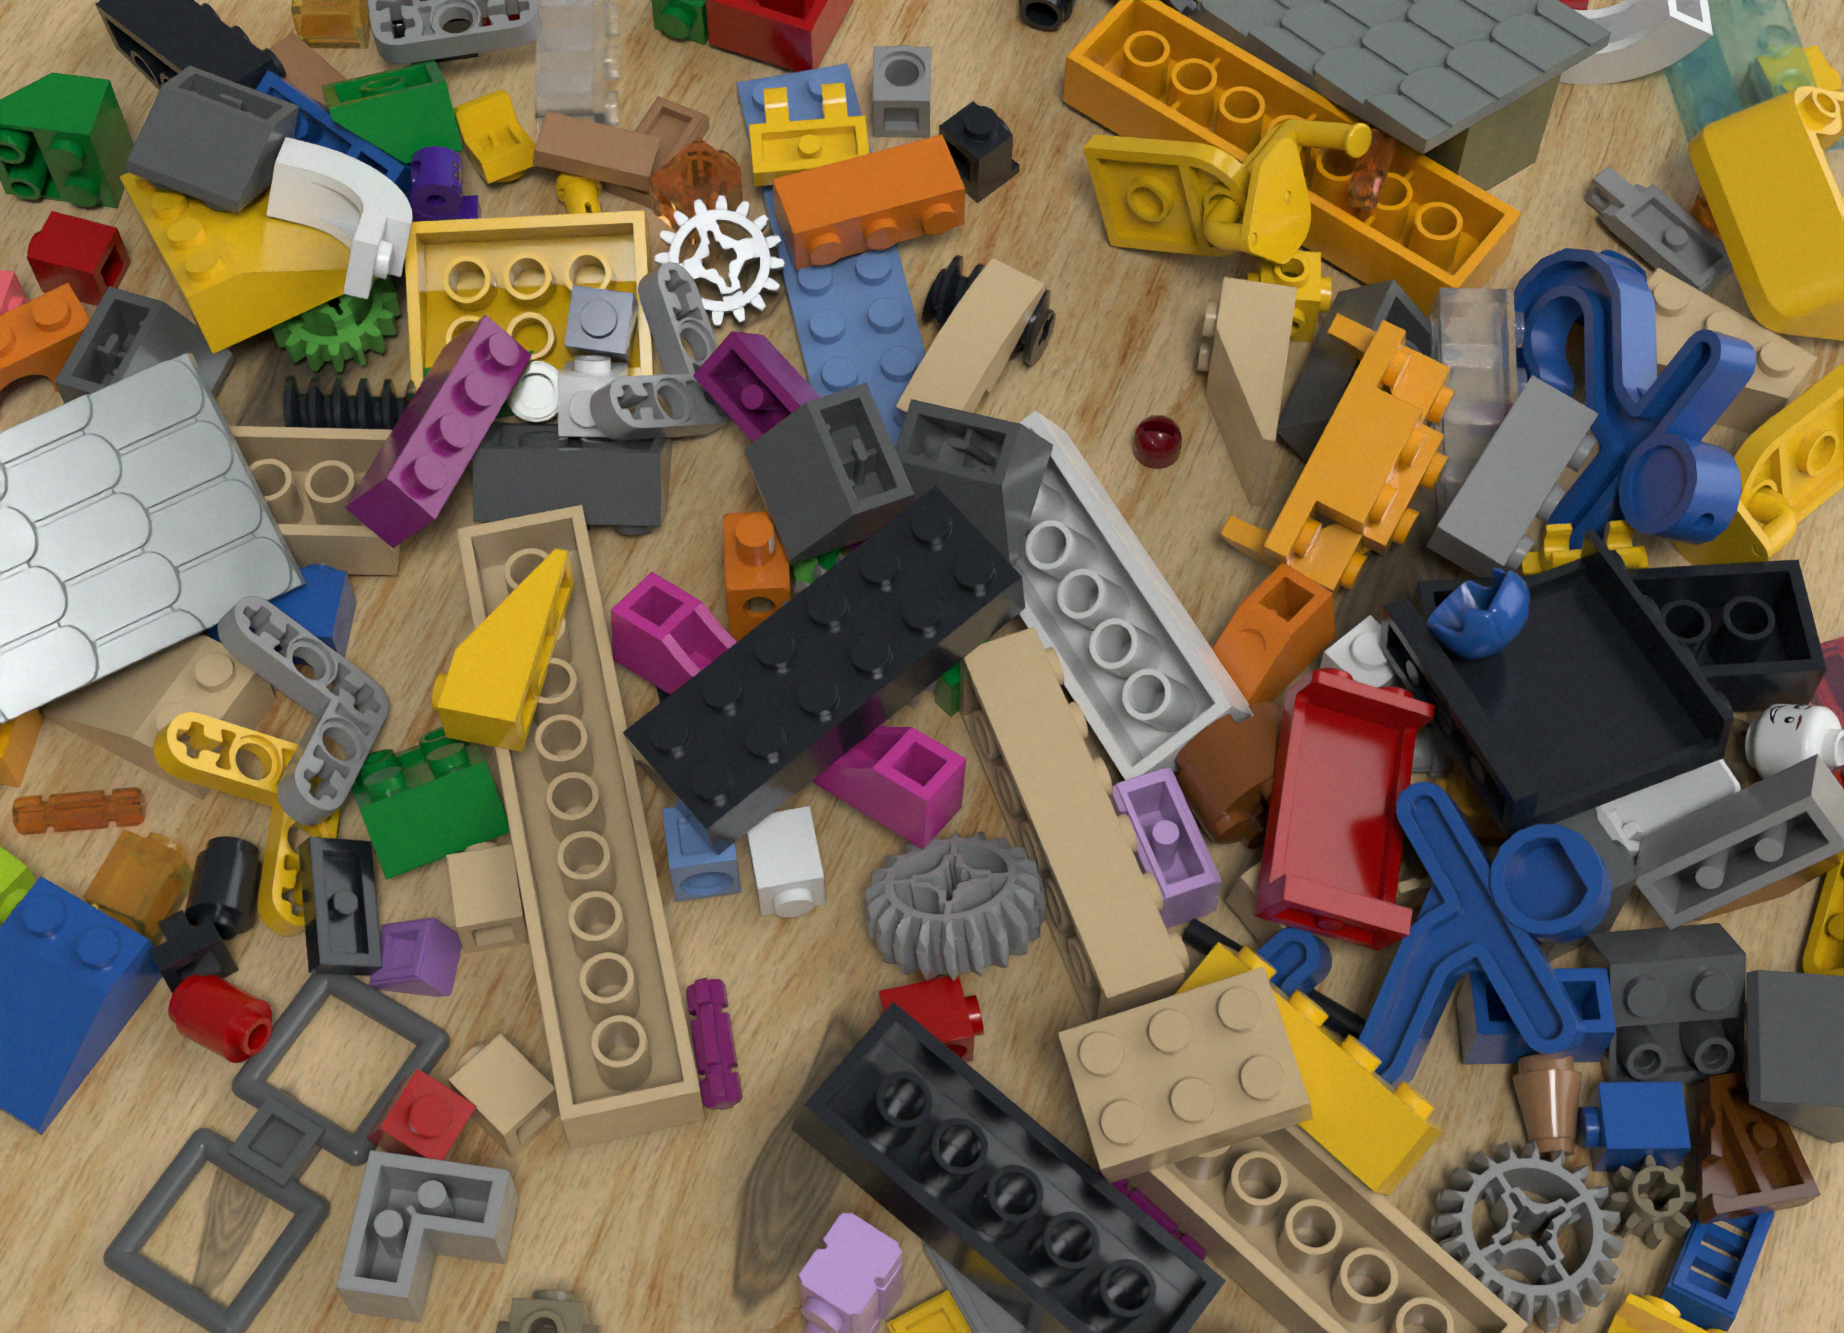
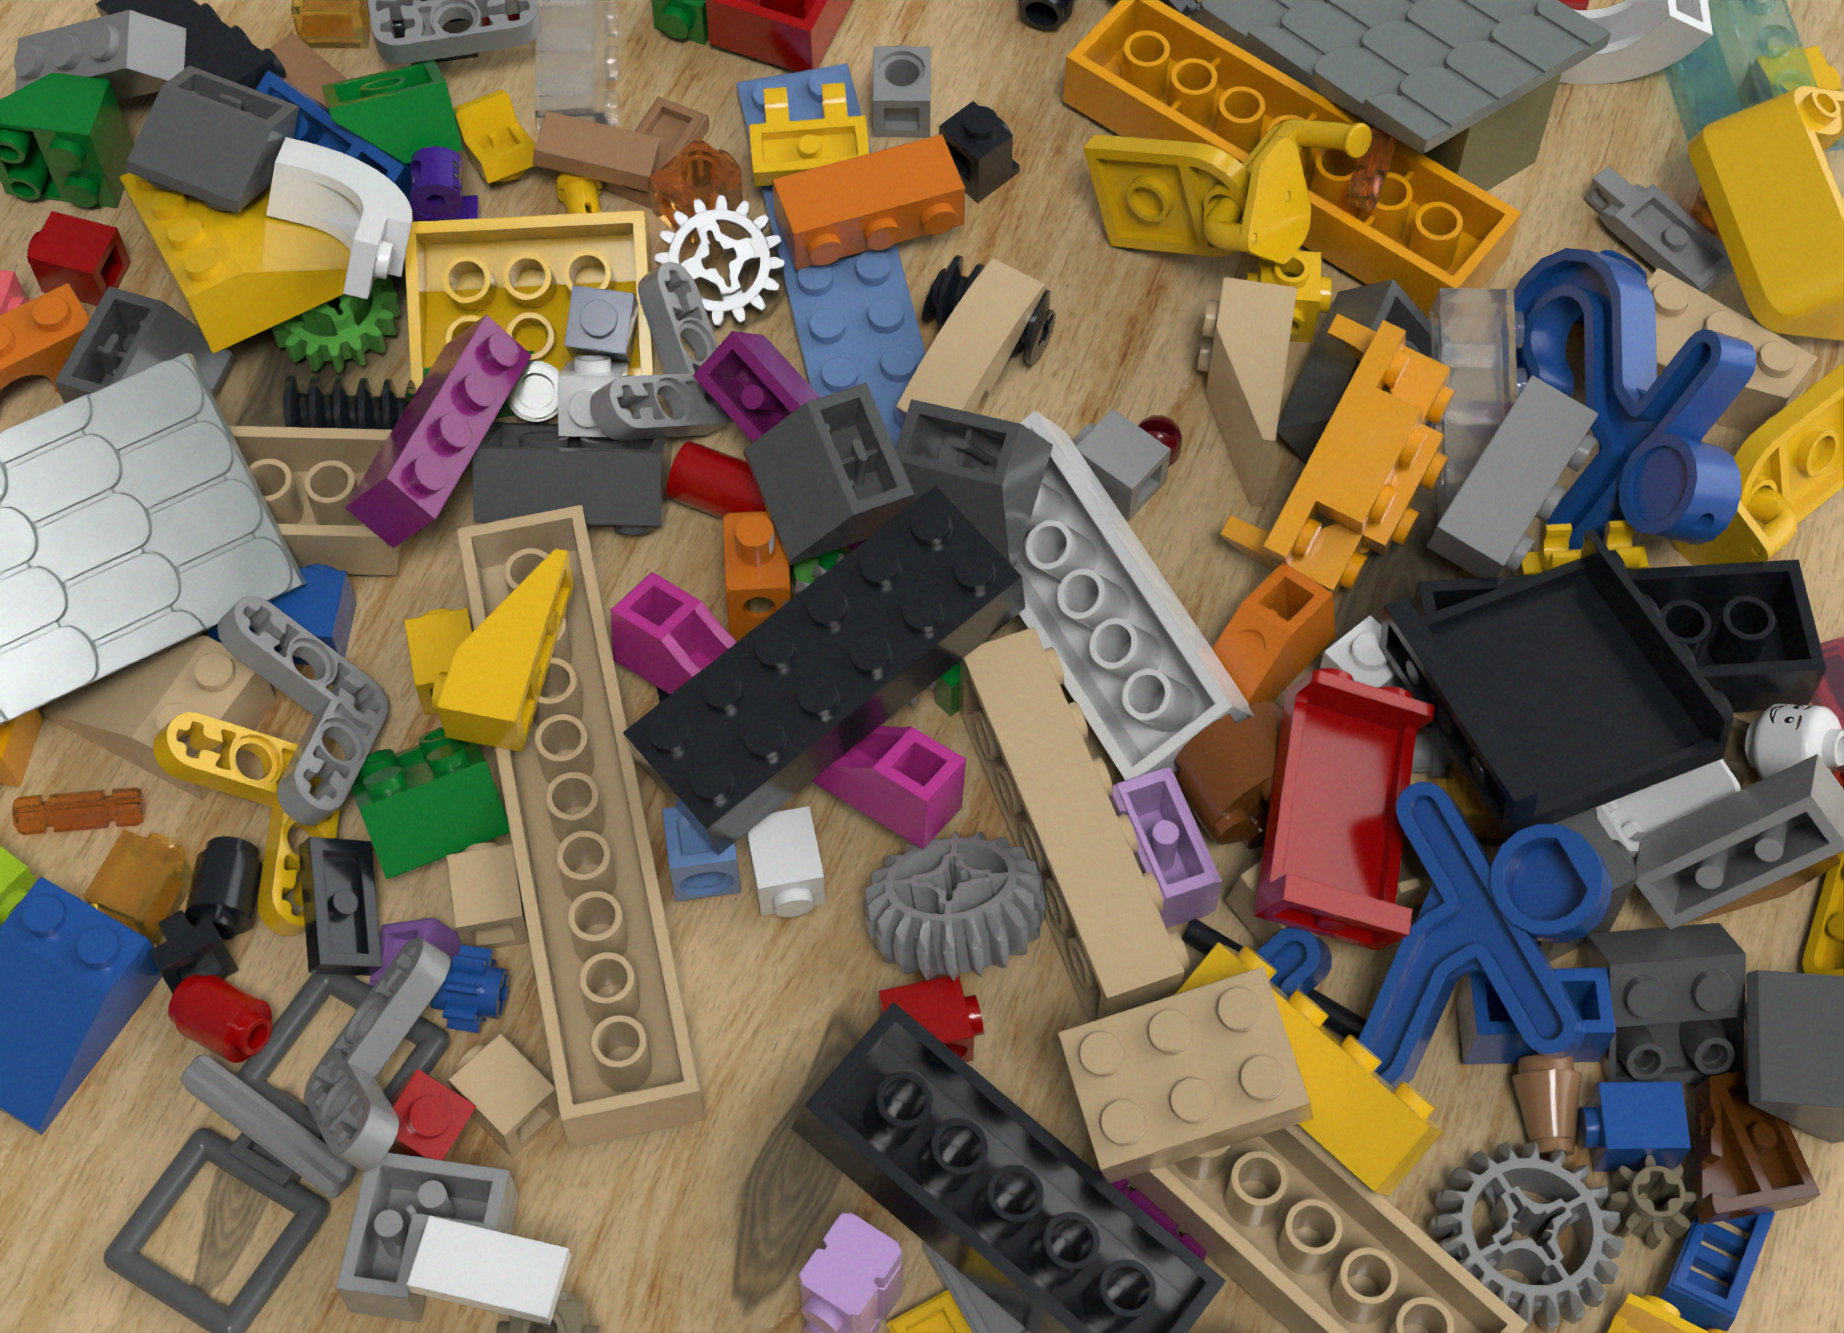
(123, 47): none -> light grey brick
(267, 1126): none -> light grey axle
(343, 1086): none -> light grey beam
(432, 647): none -> yellow brick
(472, 989): none -> blue gear
(489, 1270): none -> white tile
(712, 481): none -> red brick
(714, 1044): magenta axle -> none
(1124, 460): none -> light grey brick
(1481, 619): blue hair -> none

